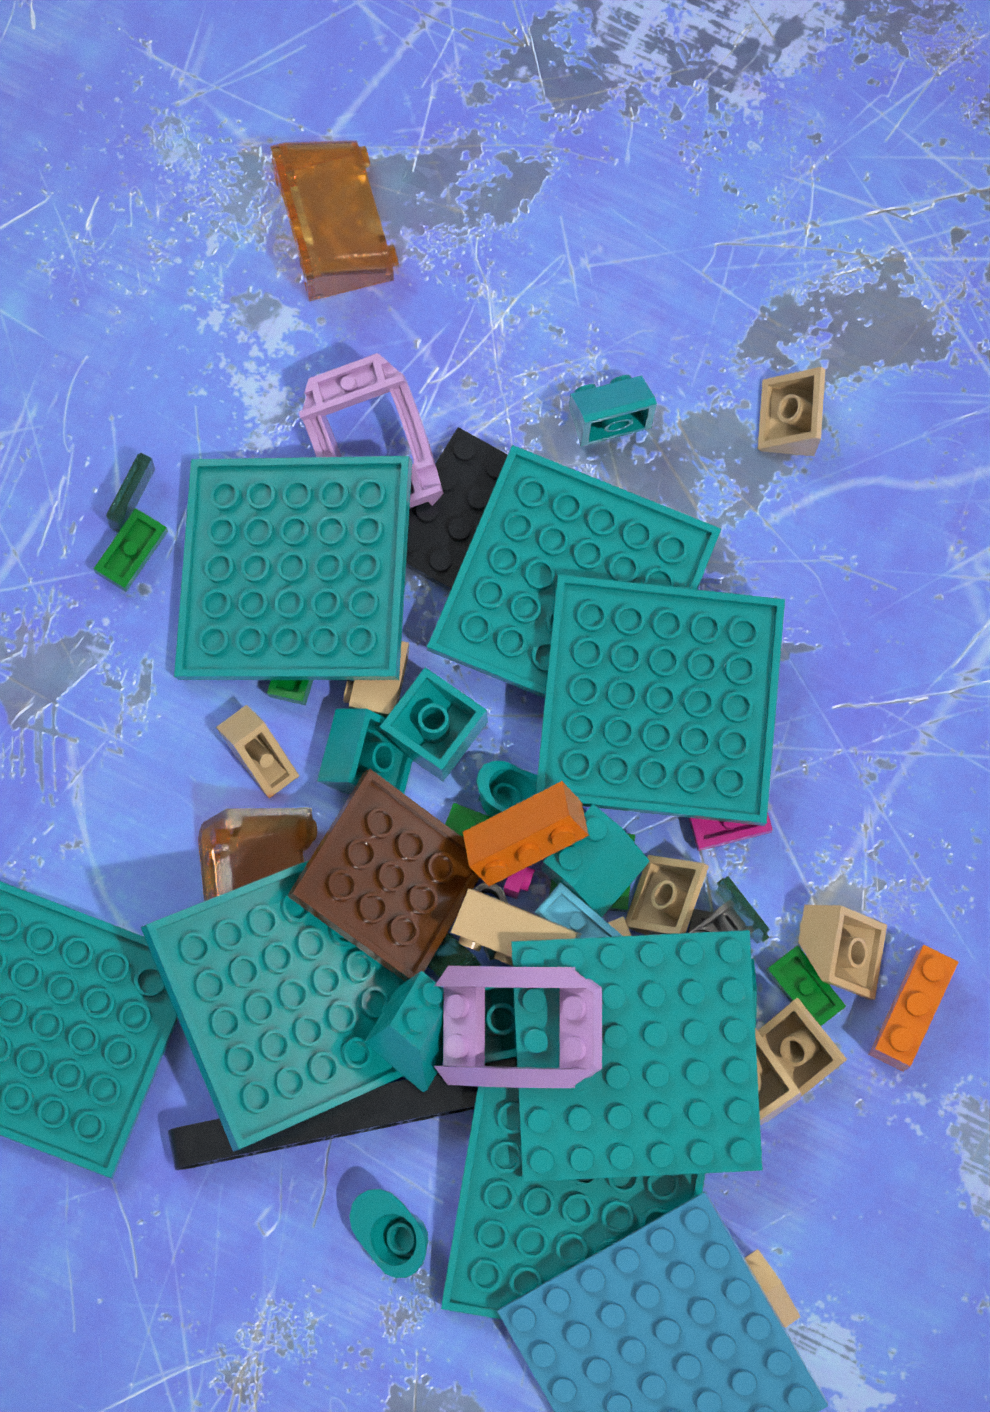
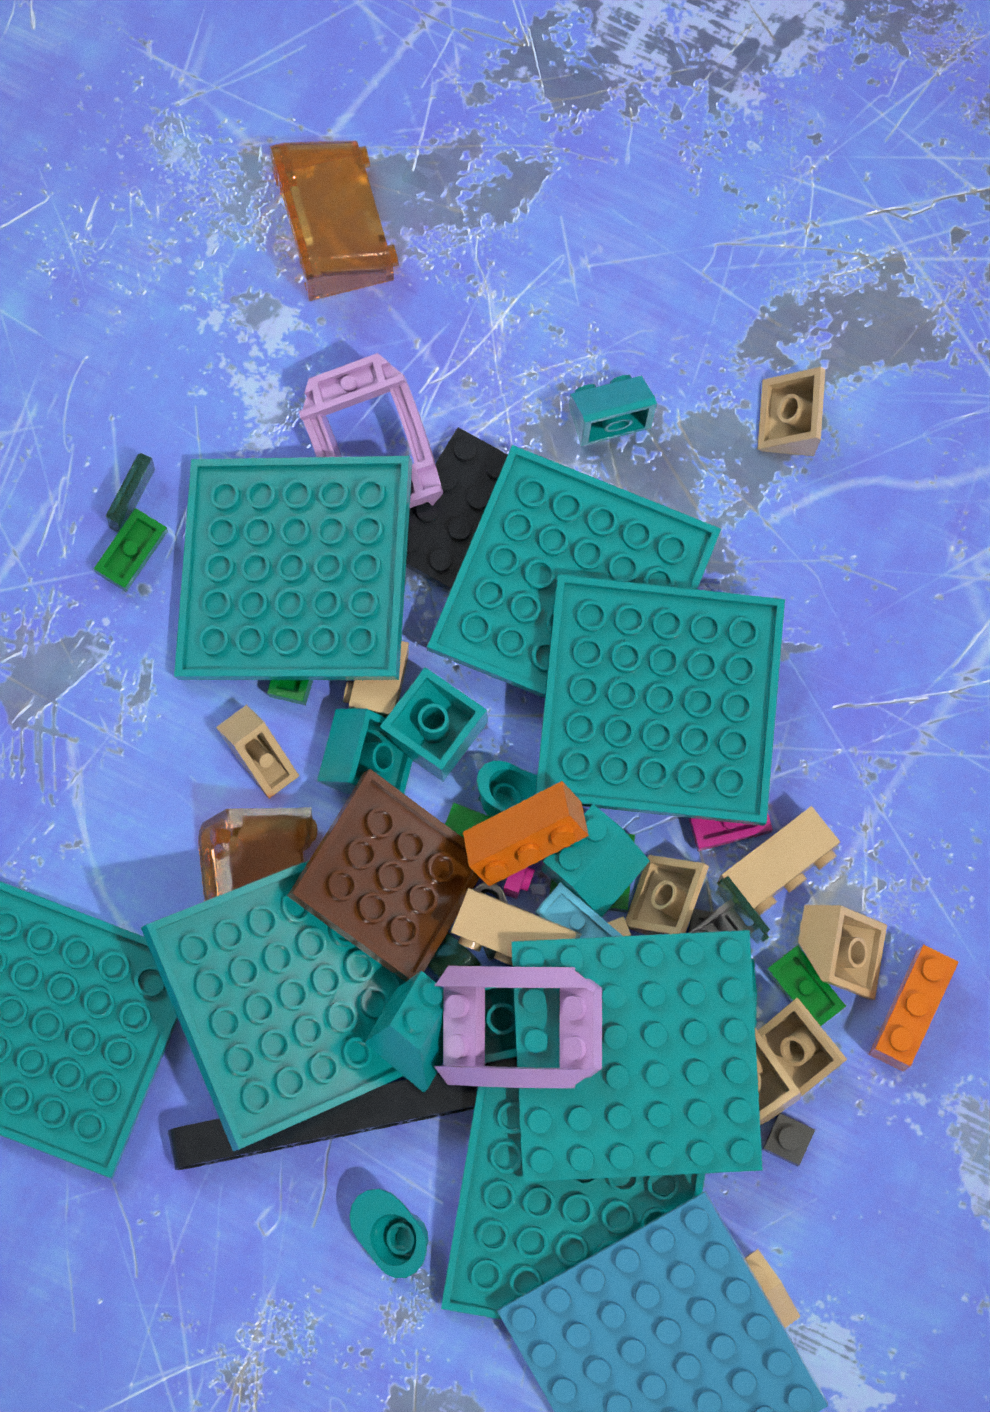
(784, 860): none -> tan brick
(788, 1139): none -> dark grey plate

